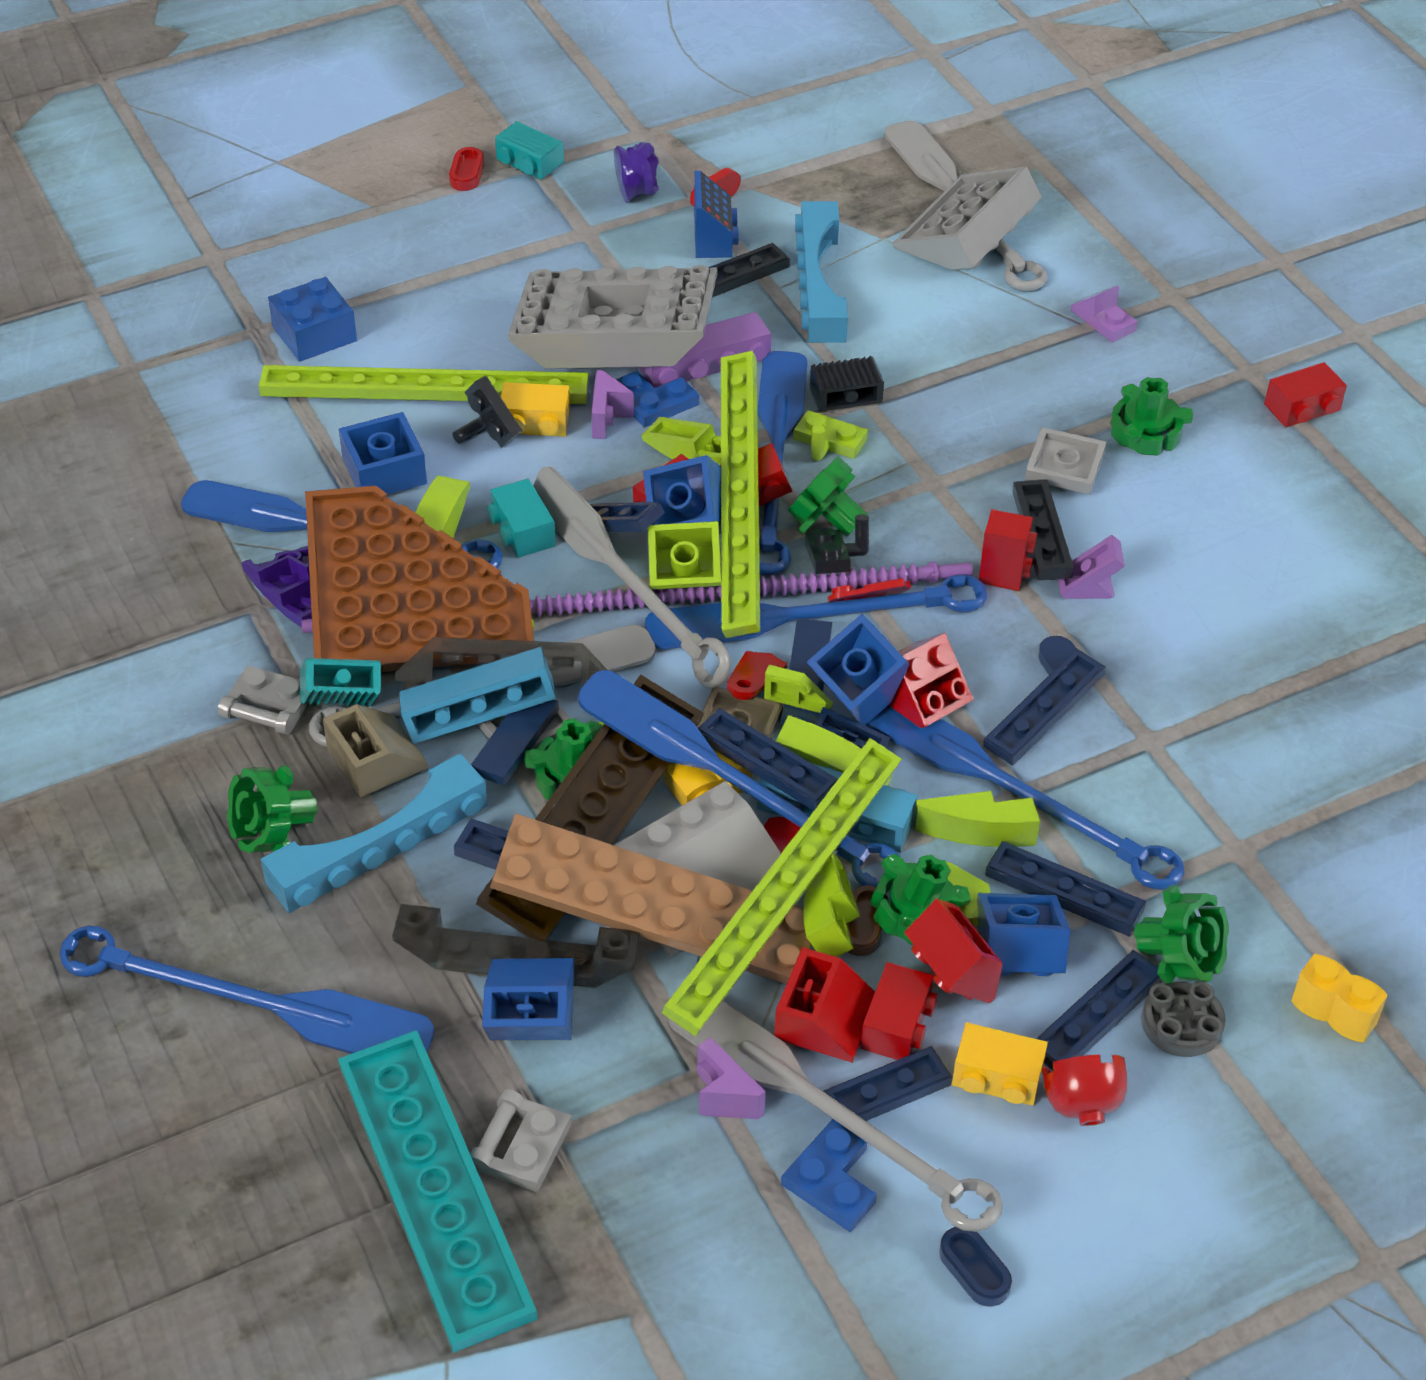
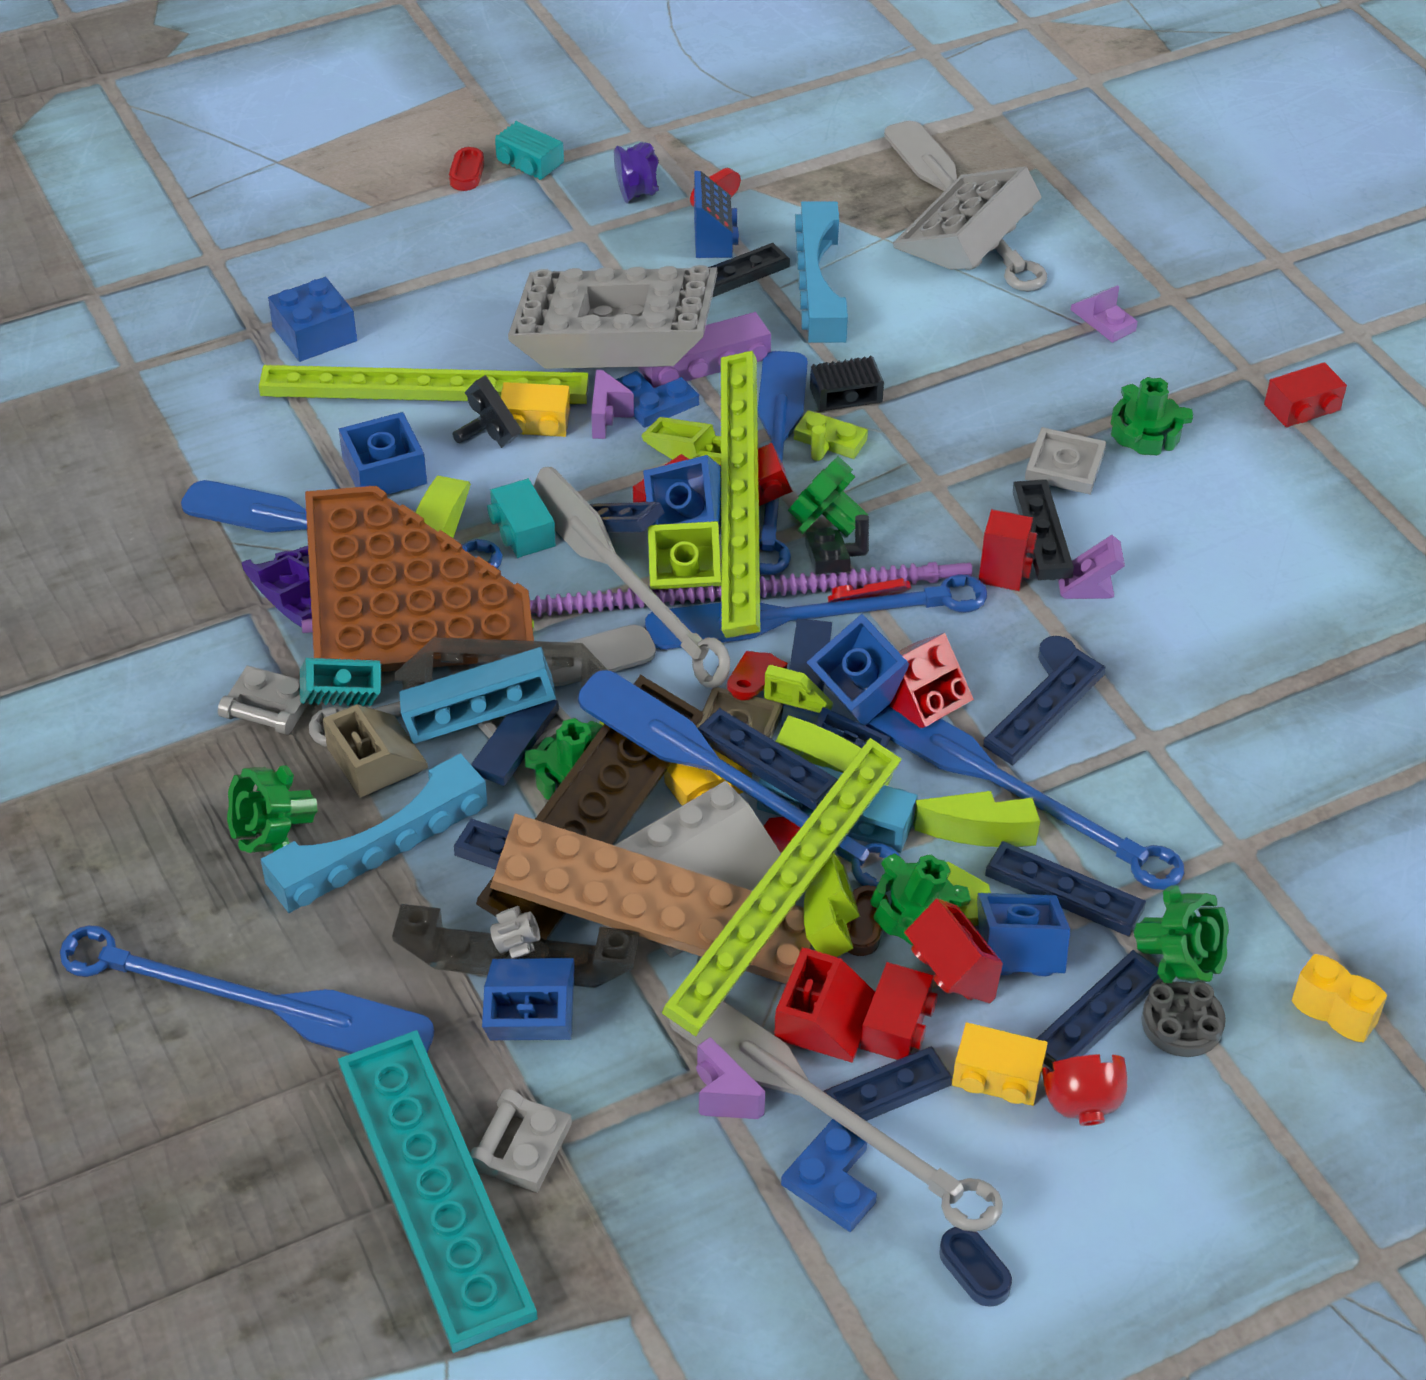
(515, 932): none -> light grey gear

